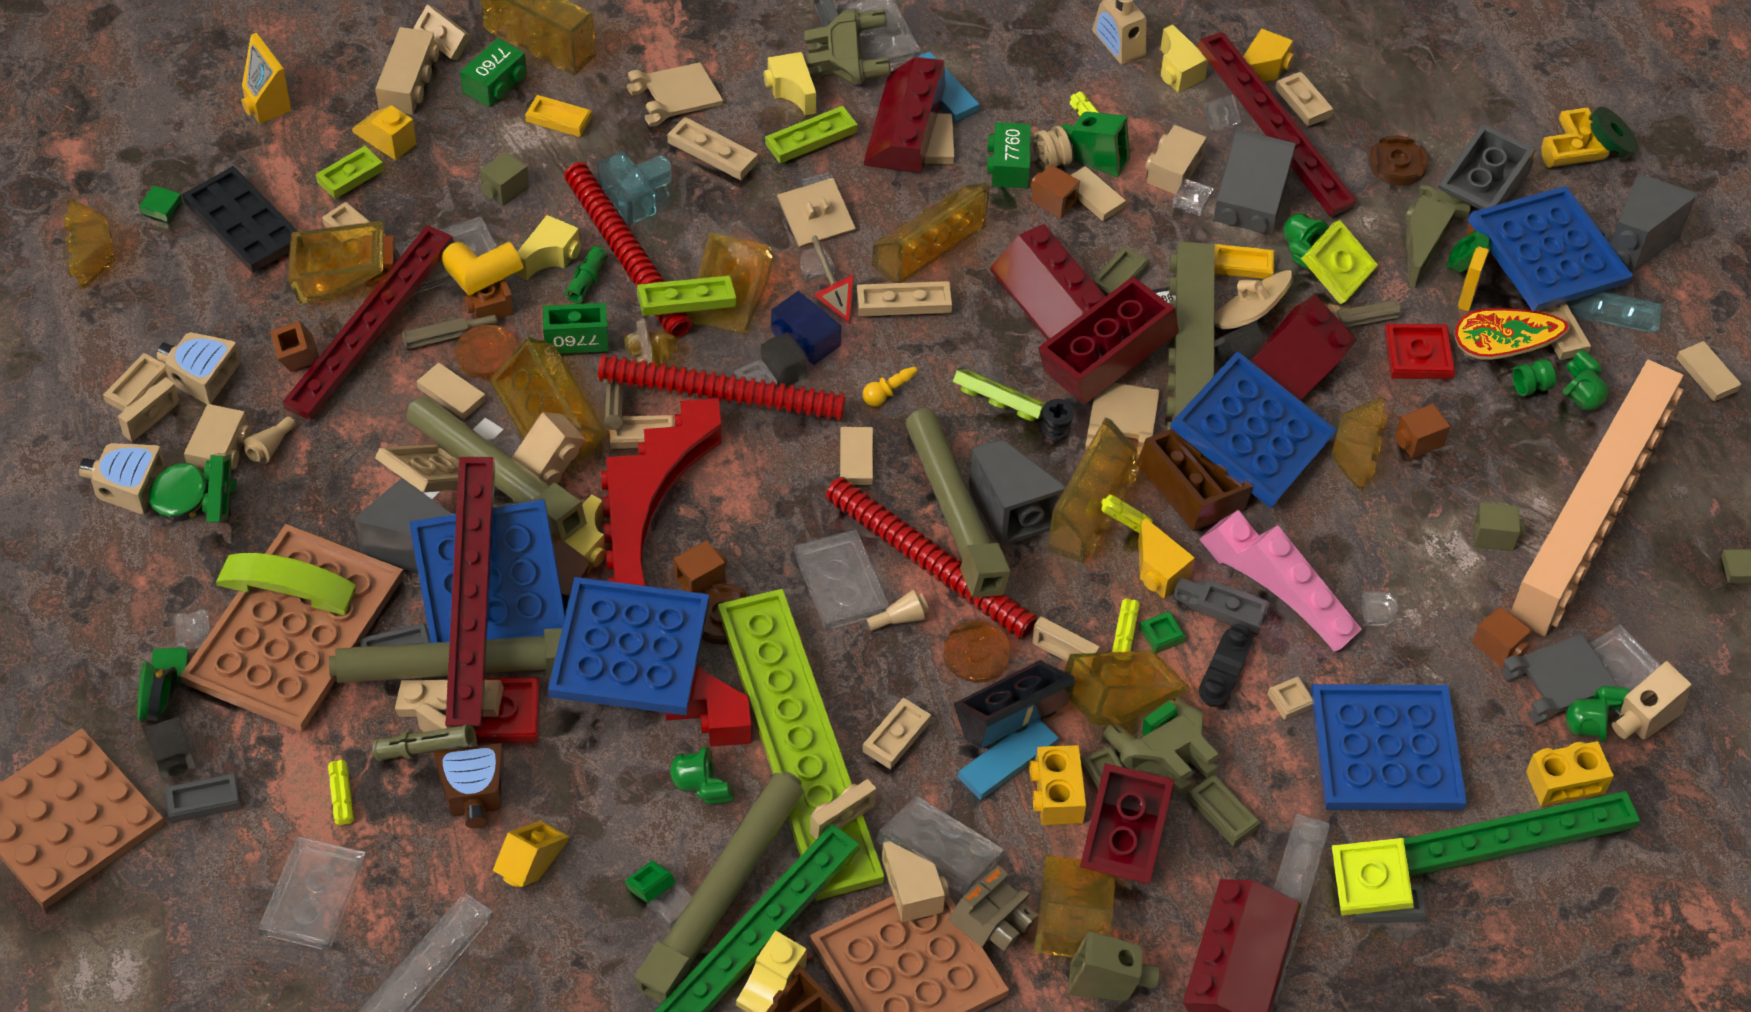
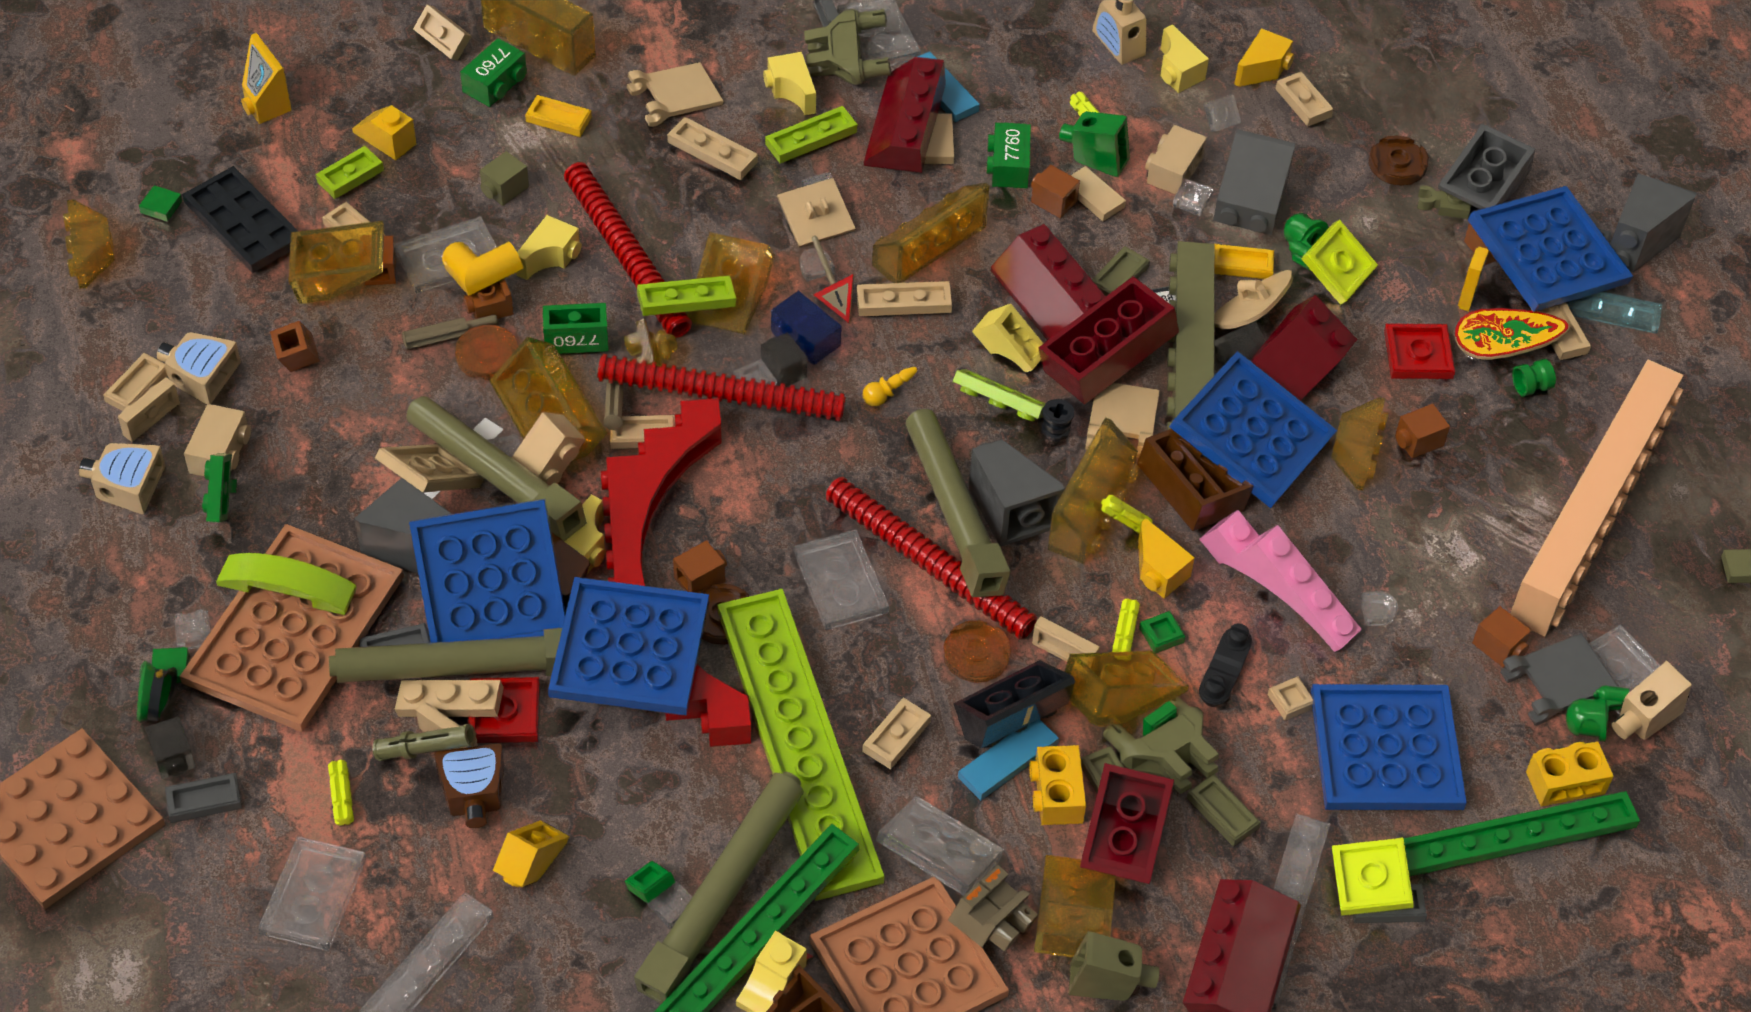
(178, 492): green piece -> none
(262, 445): tan cone -> none
(367, 323): dark red plate -> none
(407, 70): tan brick -> none
(451, 391): tan tile -> none
(470, 592): dark red plate -> none
(586, 274): green pin -> none
(632, 185): clear light blue brick -> none
(696, 773): green piece -> none
(850, 805): tan plate -> none
(856, 454): tan tile -> none
(905, 610): tan cone -> none
(913, 883): tan slope -> none
(1008, 334): none -> light yellow arch
(1053, 147): tan wheel -> none
(1222, 602): dark grey hinge -> none
(1276, 123): dark red plate -> none
(1369, 313): dark tan axle -> none
(1425, 232): olive slope -> none
(1464, 250): green plate -> none
(1497, 526): olive brick -> none
(1577, 143): yellow brick -> none
(1588, 387): green piece -> none
(1613, 132): dark green tile -> none
(1708, 371): tan tile -> none

